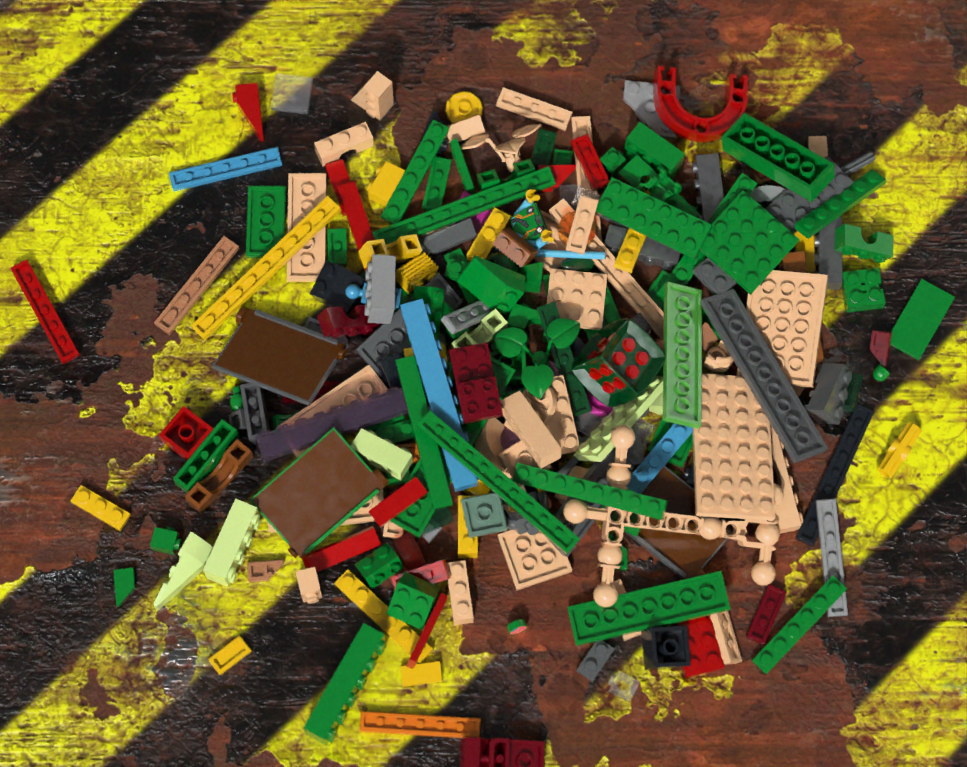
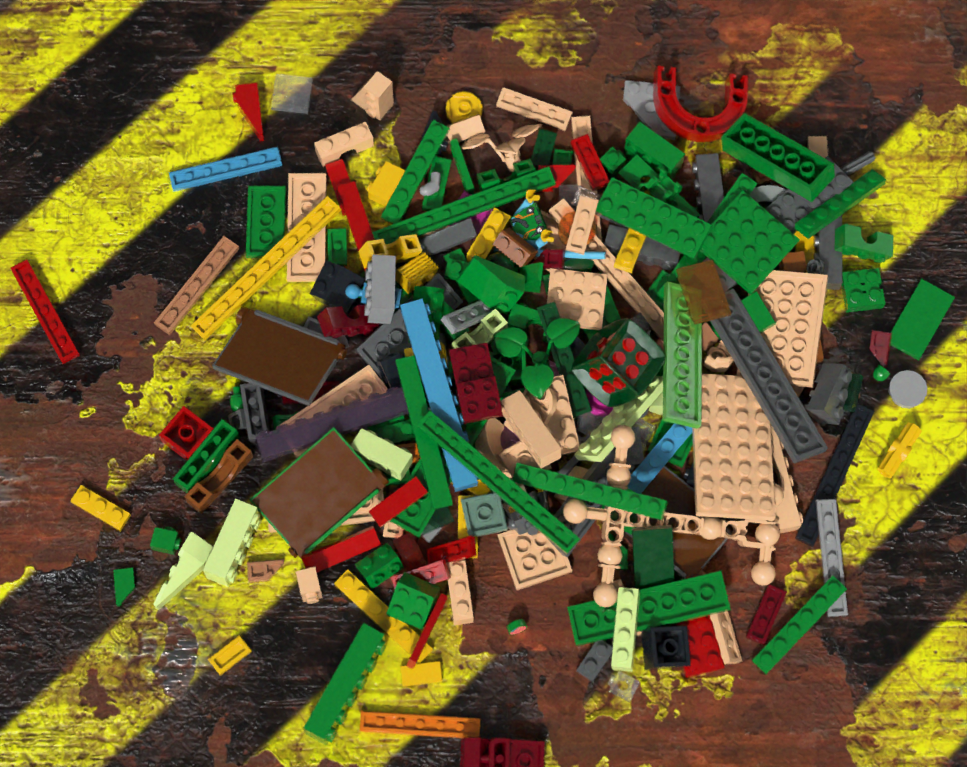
(431, 187): none -> light grey arm
(453, 551): none -> red tile
(551, 259): none -> dark red tile
(625, 629): none -> yellowish green brick
(652, 556): none -> dark green tile
(703, 292): none -> clear orange piece
(758, 312): none -> green tile
(815, 266): none -> dark grey plate
(907, 389): none -> light grey tile

